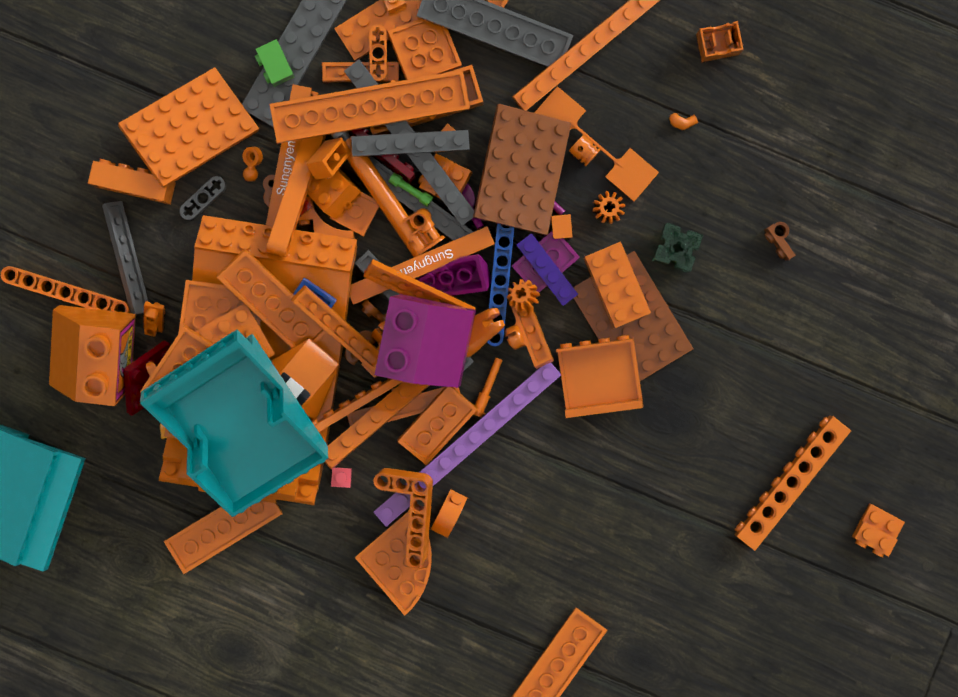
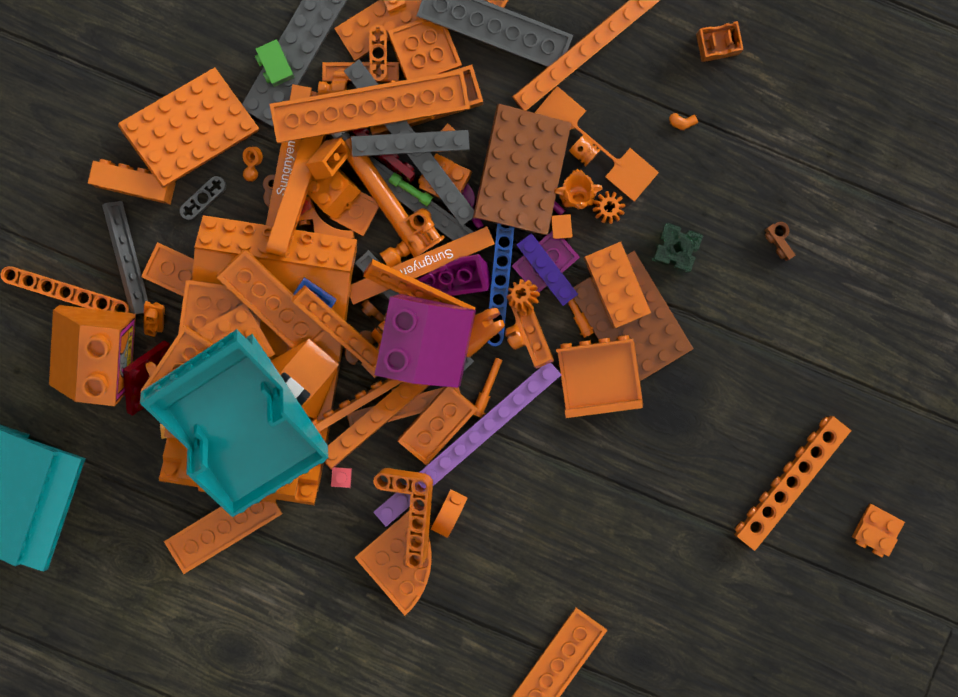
(169, 269): none -> orange plate
(338, 84): none -> orange piece
(393, 256): none -> orange piece
(578, 190): none -> orange hair
(580, 319): none -> orange pin

